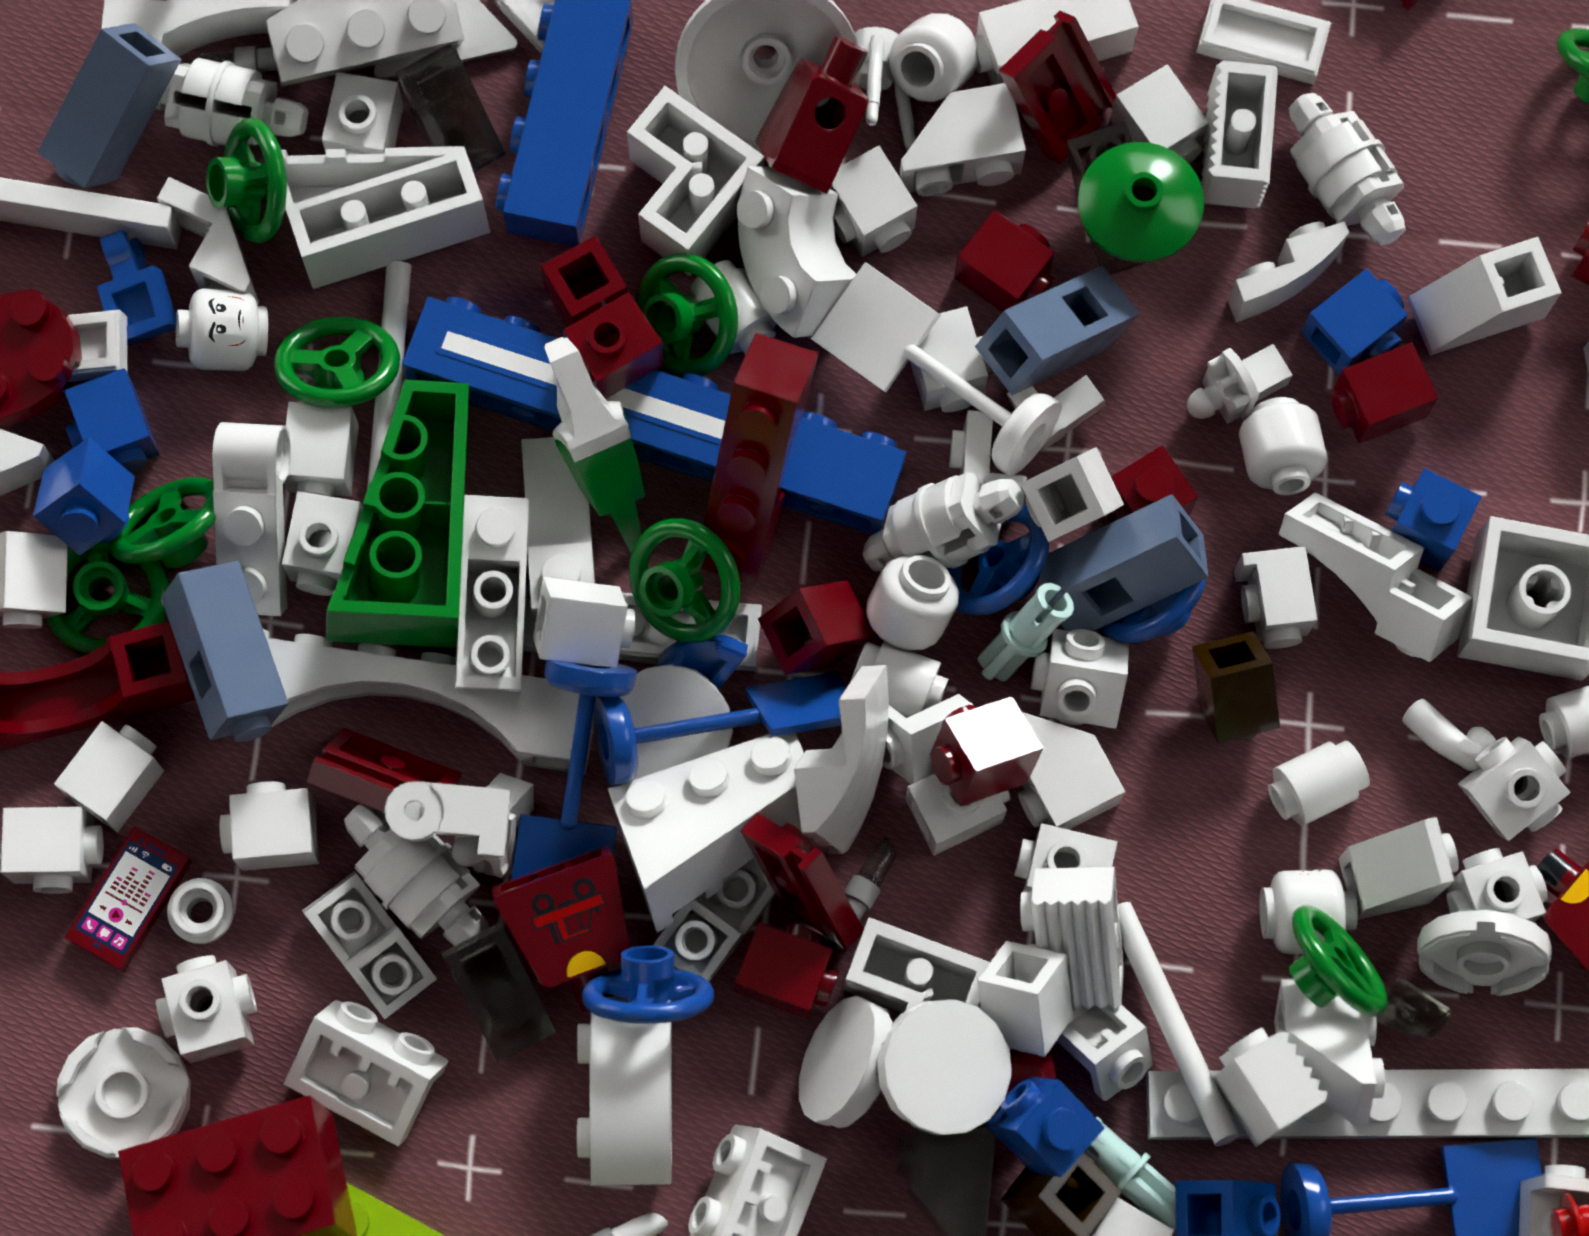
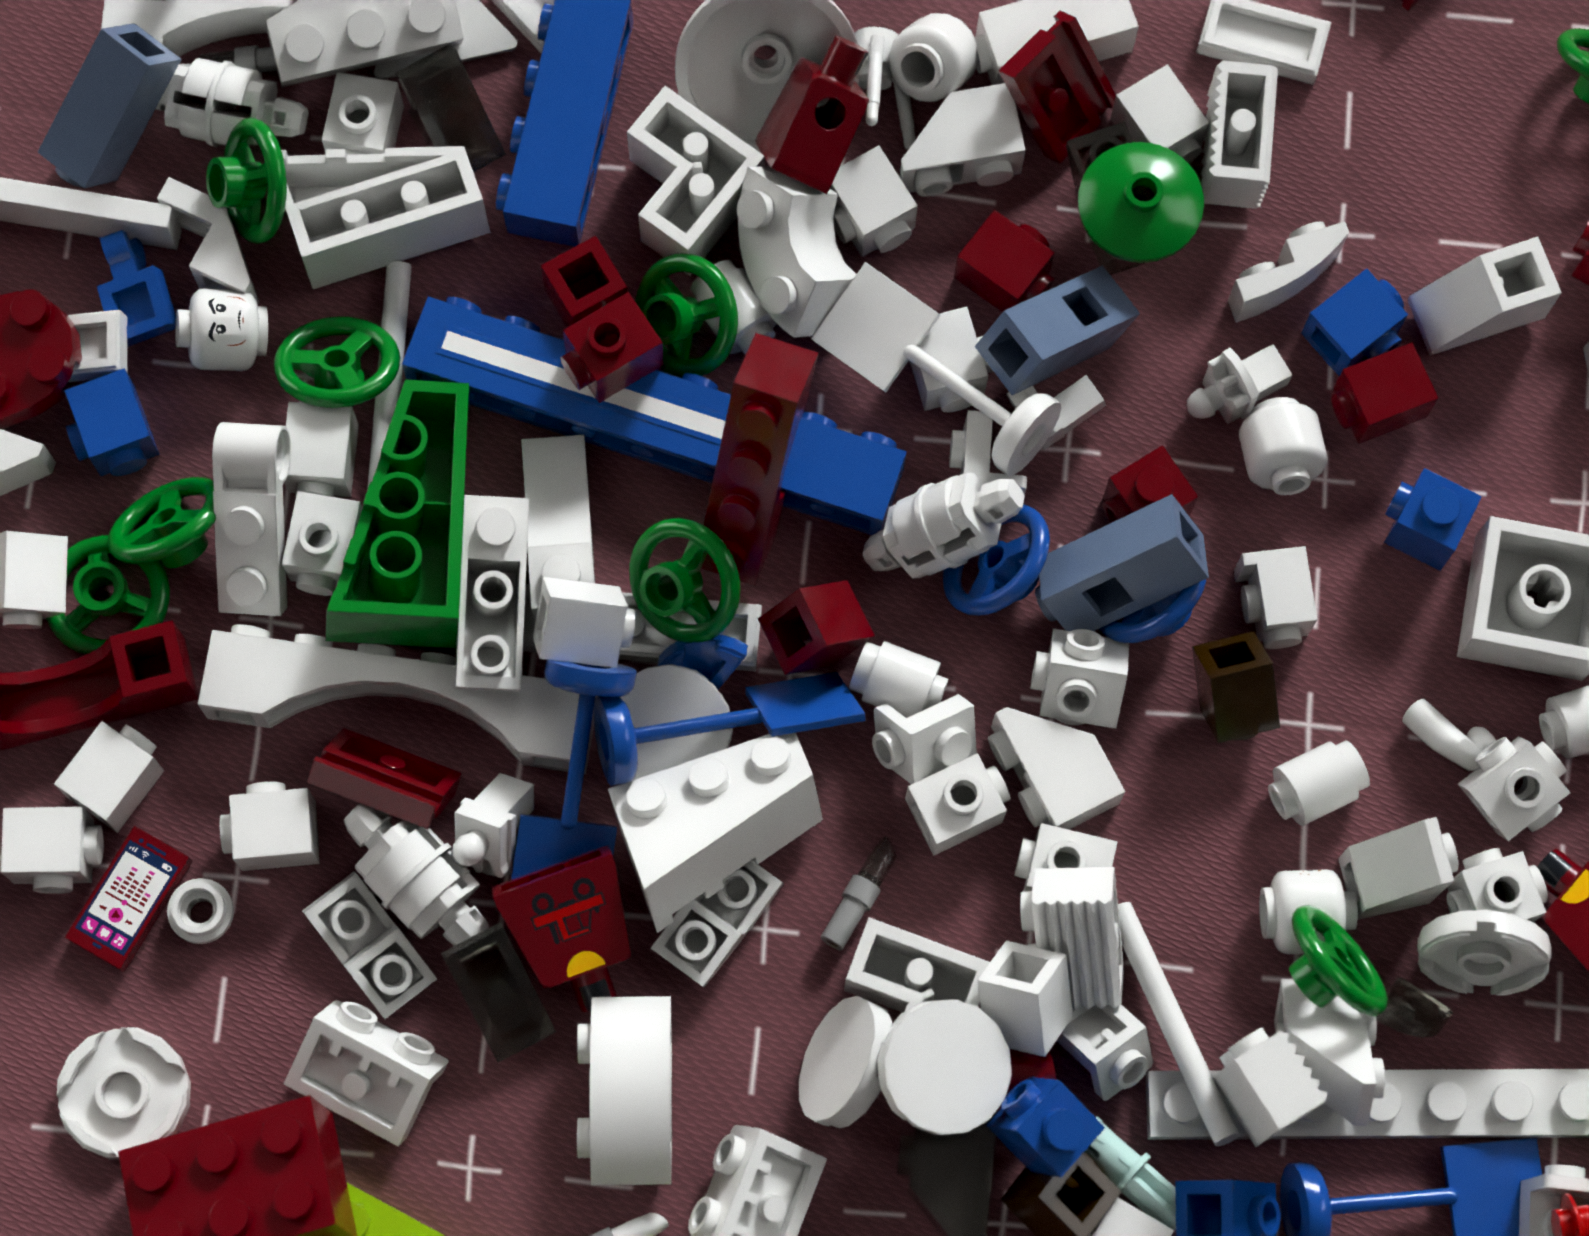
(84, 497): blue brick -> none
(219, 1028): white brick -> none
(225, 651): sand blue brick -> none
(426, 809): white leg -> none
(595, 442): animal -> none
(648, 983): blue piece -> none
(787, 969): dark red brick -> none
(802, 879): dark red plate -> none
(840, 782): white slope -> none
(912, 602): white head -> none
(985, 750): brick -> none
(1025, 633): light aqua axle -> none
(1071, 494): white brick -> none
(1347, 168): white piece -> none
(1381, 569): white slope -> none

